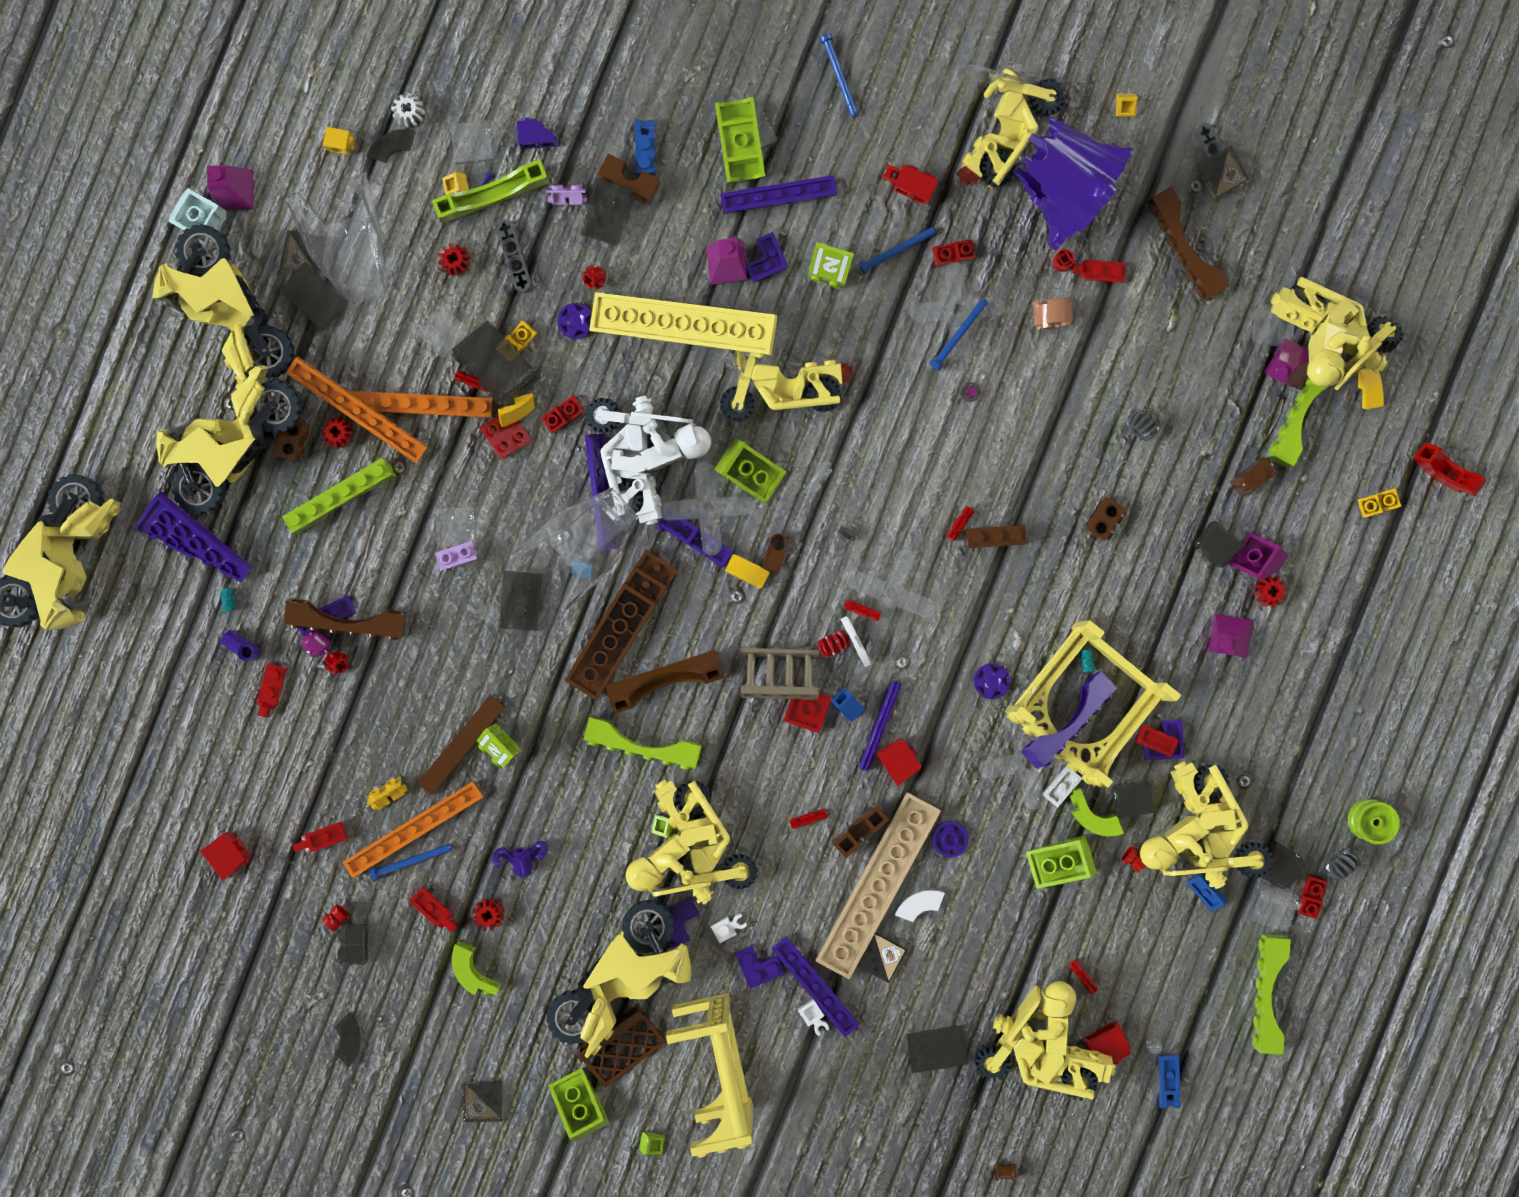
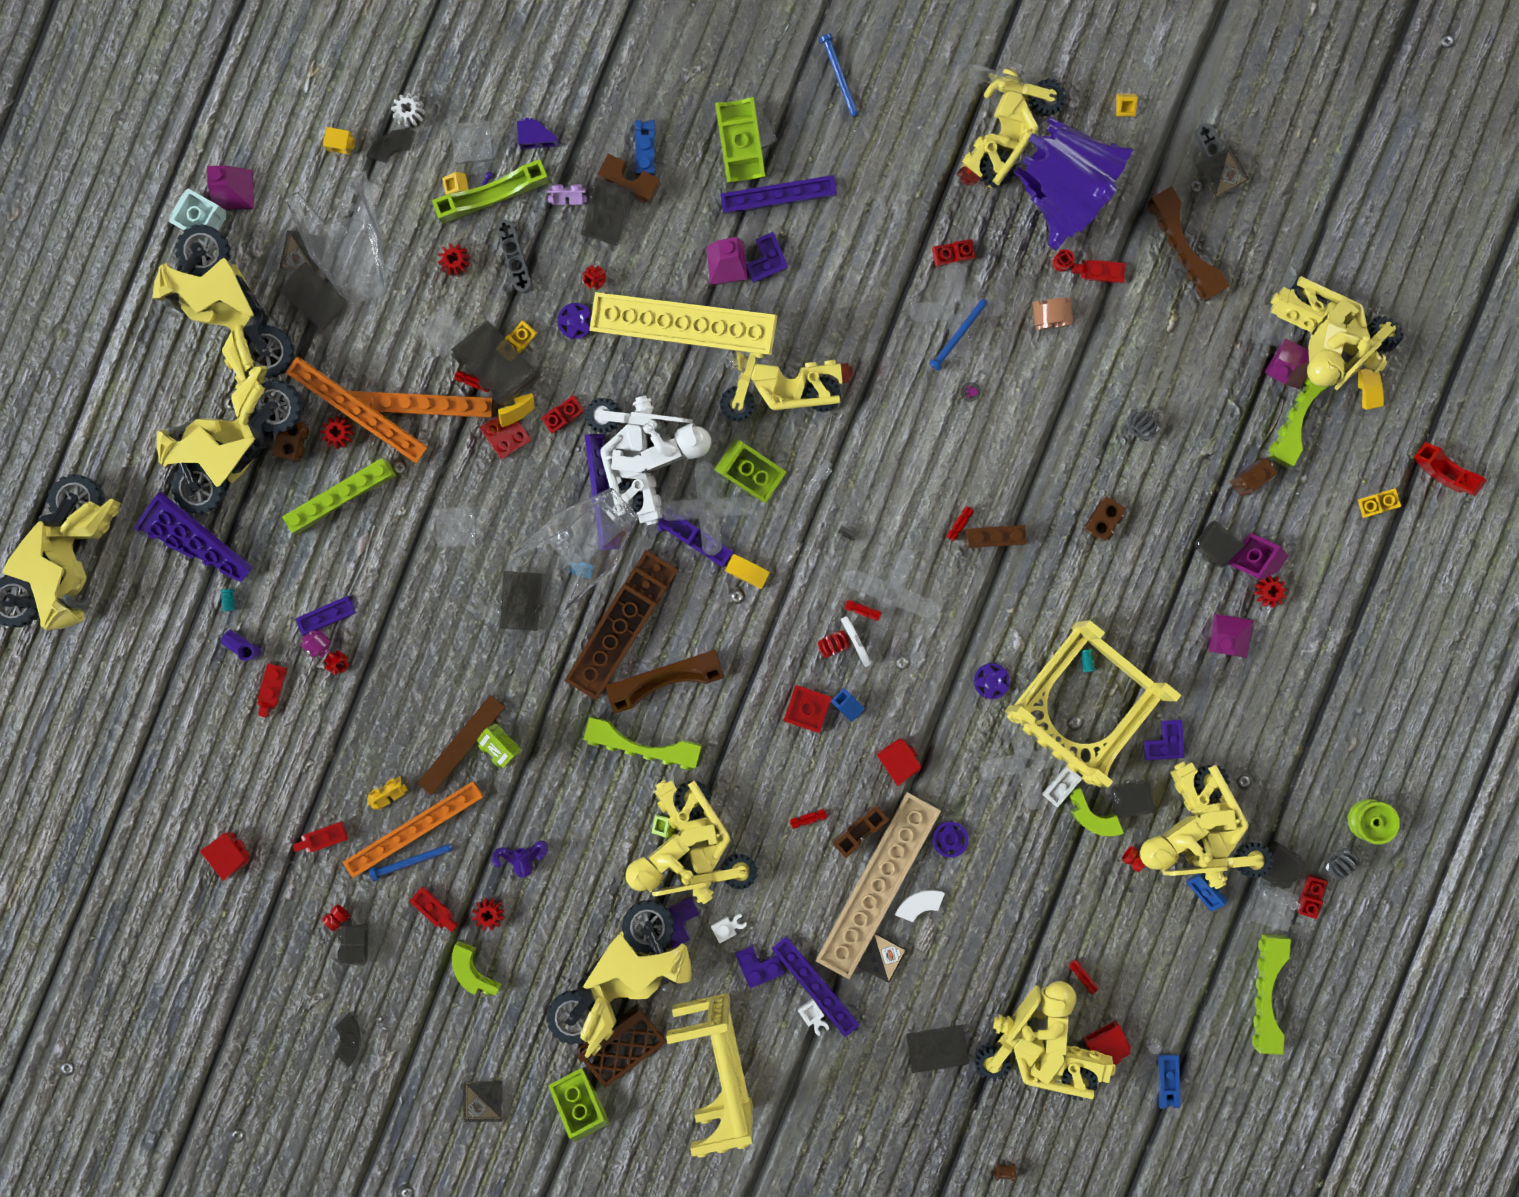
(306, 614): reddish brown arch -> none
(456, 555): lavender hinge -> none
(652, 1143): lime slope -> none
(774, 558): reddish brown piece -> none
(788, 690): dark tan fence -> none
(830, 265): lime slope -> none
(865, 266): blue bar -> none
(880, 725): dark purple axle -> none
(911, 182): red brick -> none
(1061, 862): lime slope -> none
(1092, 695): dark purple arch -> none
(1156, 740): red tile -> none

